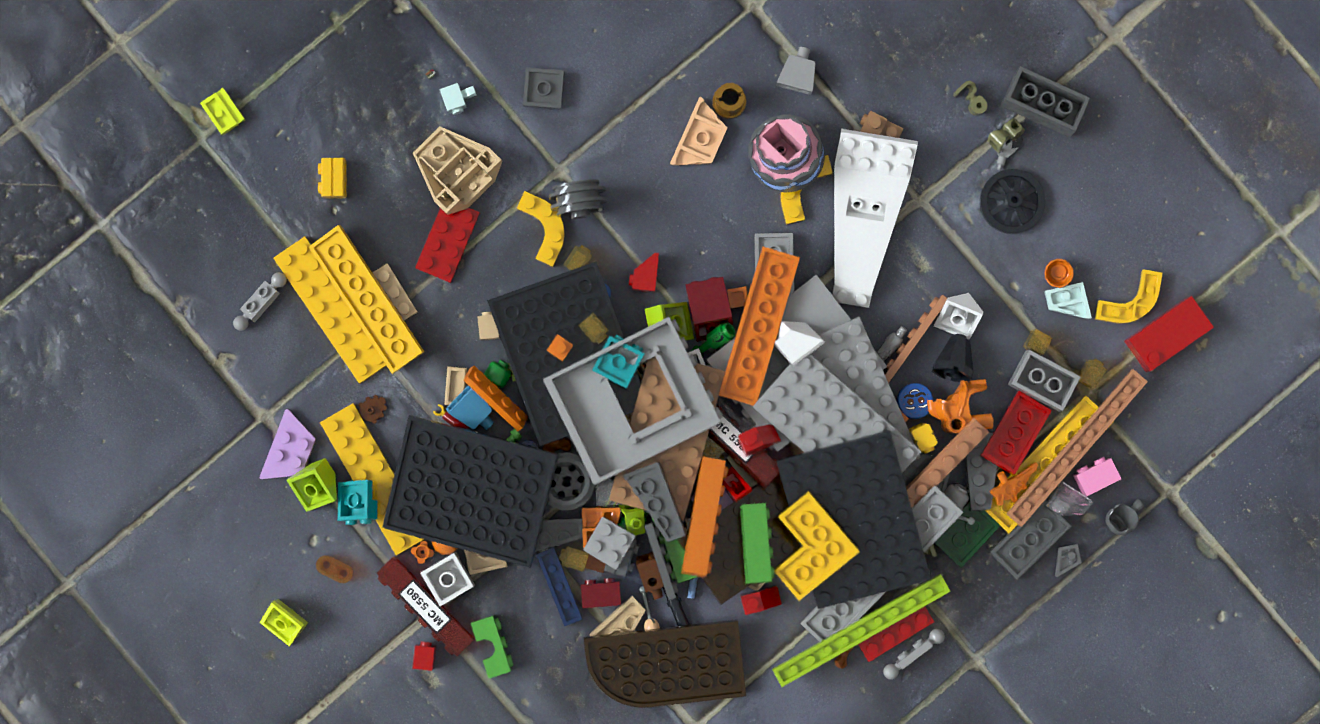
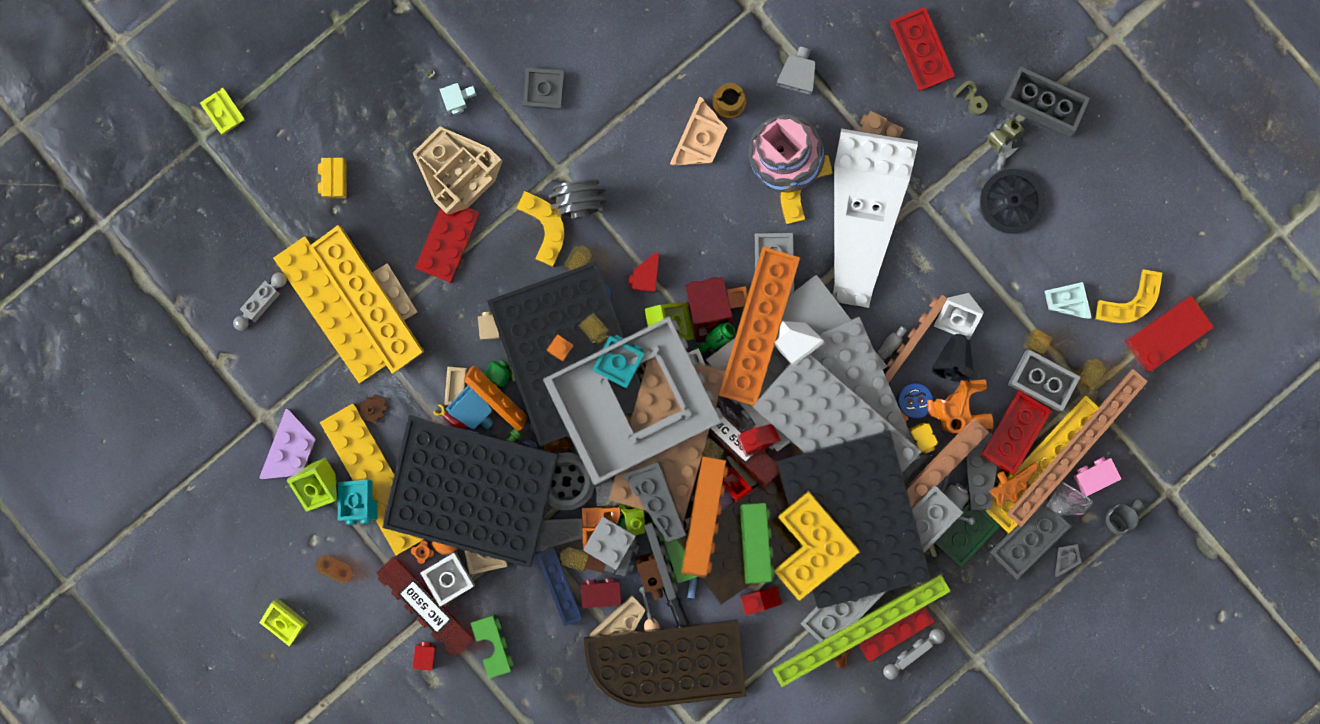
(922, 49): none -> red plate
(1059, 273): orange hair -> none

